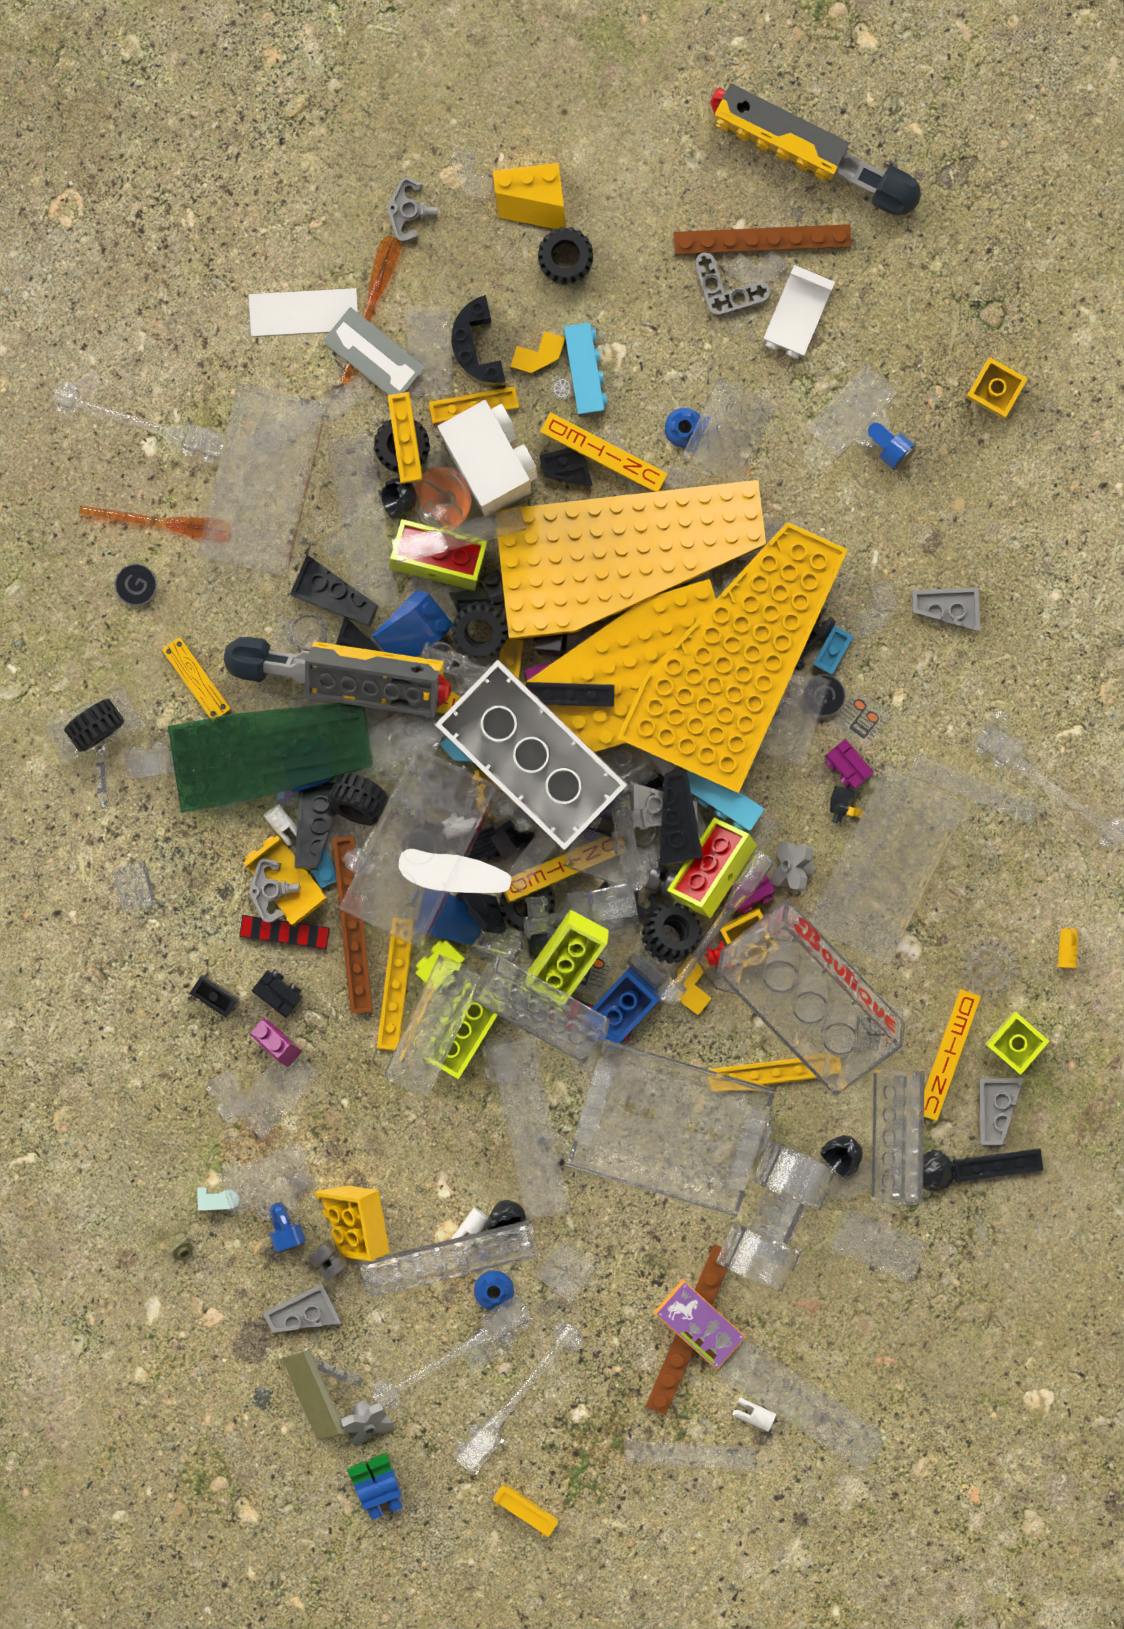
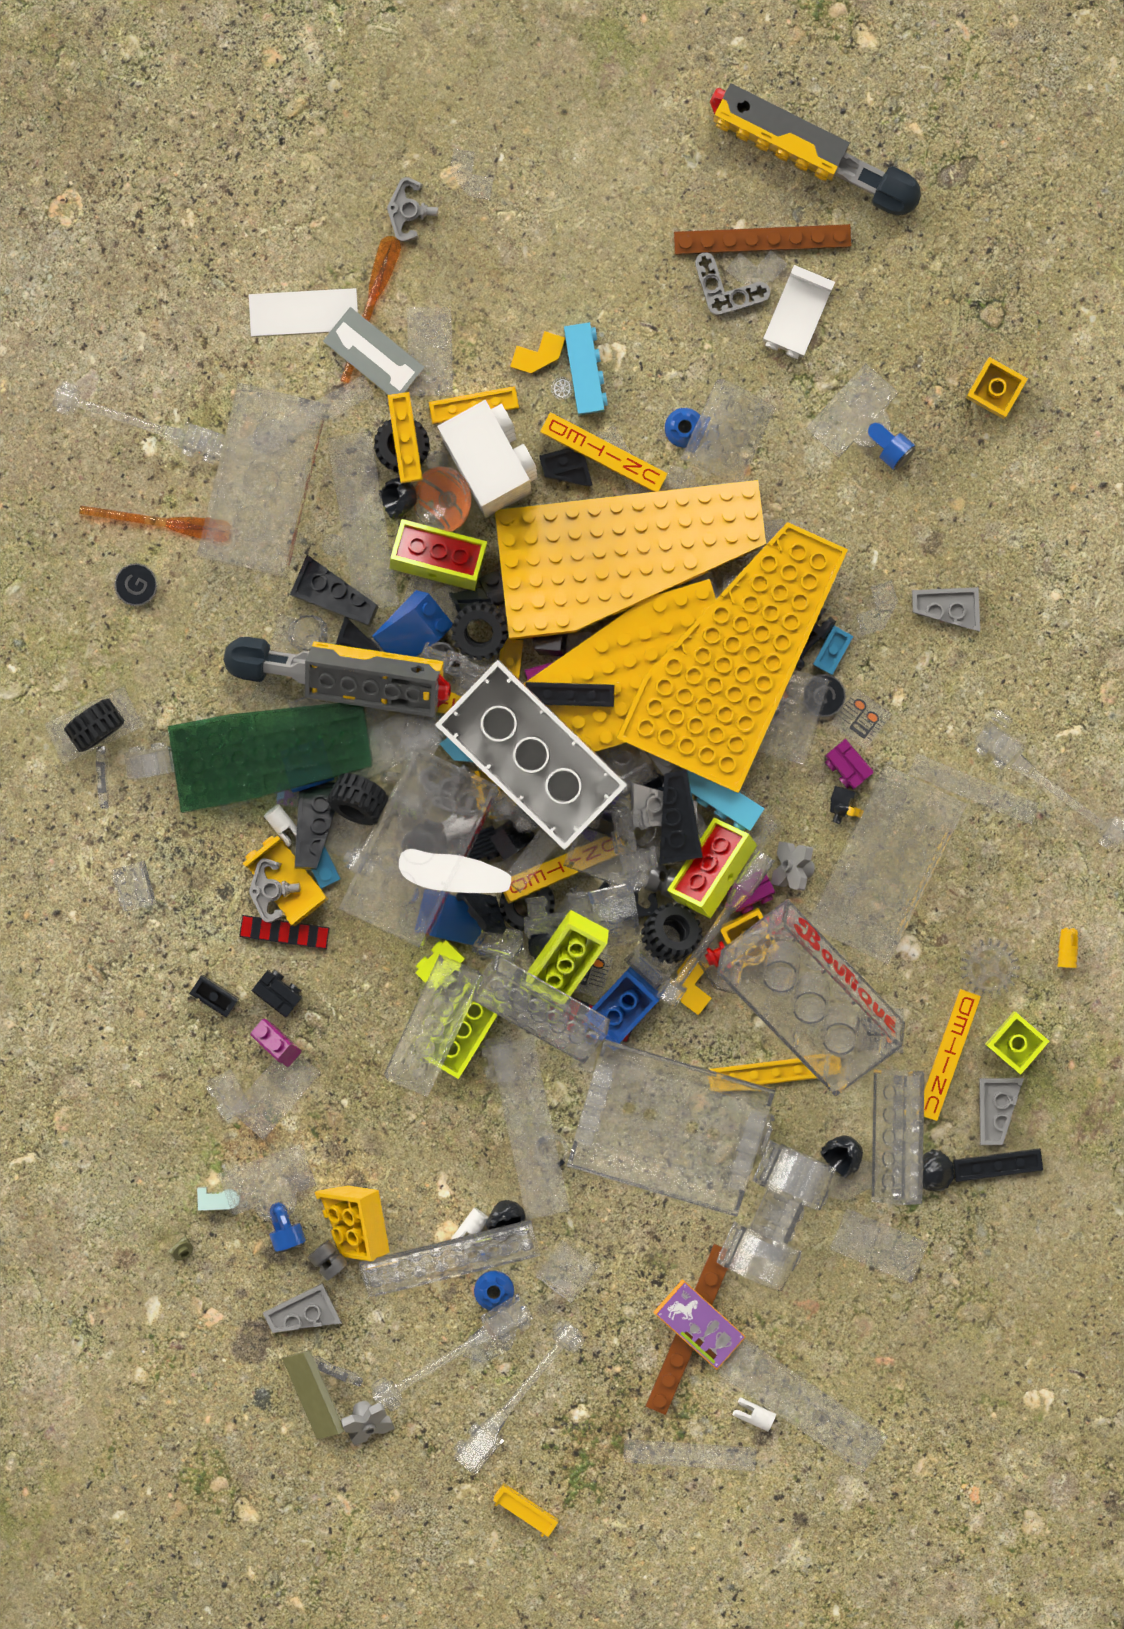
(196, 678): yellow tile -> none
(353, 935): dark orange plate -> none
(376, 1492): blue hips -> none
(394, 994): yellow tile -> none
(458, 535): clear plate -> none
(463, 346): black cylinder -> none
(530, 195): yellow wedge -> none
(559, 237): black tyre -> none

